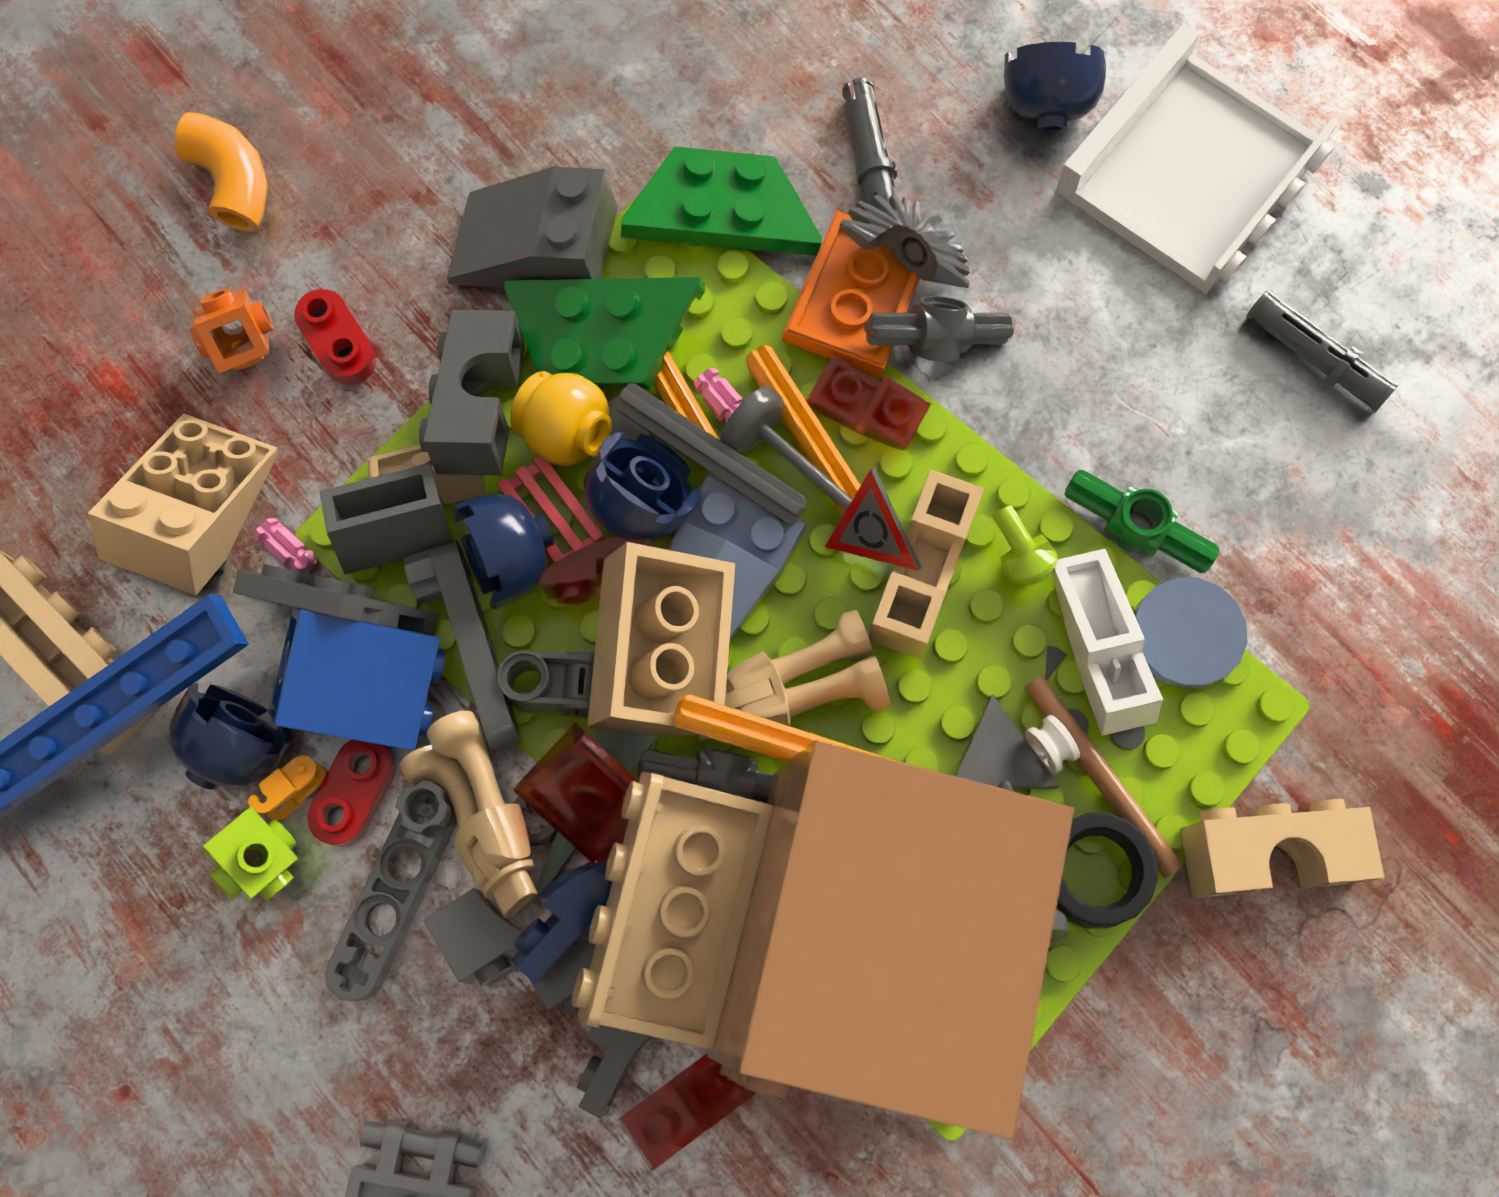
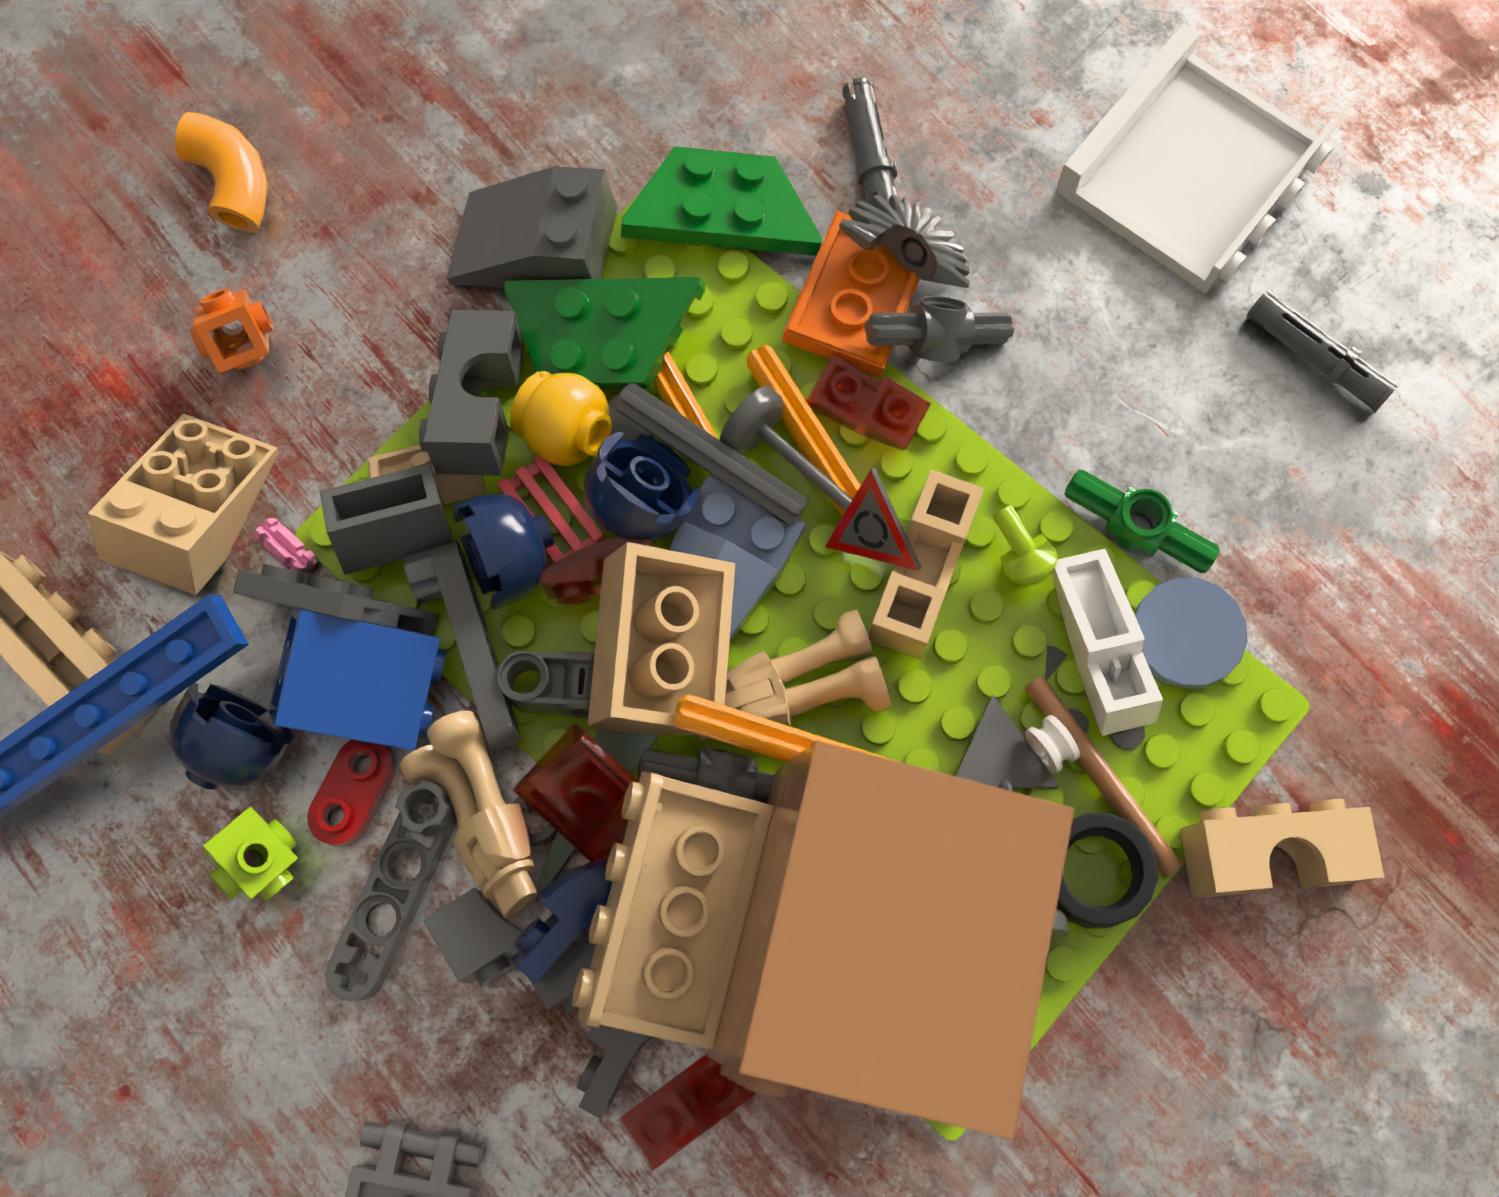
(289, 788): light orange piece -> none
(333, 333): red plate -> none
(717, 394): bright pink piece -> none
(1054, 83): dark blue cylinder -> none

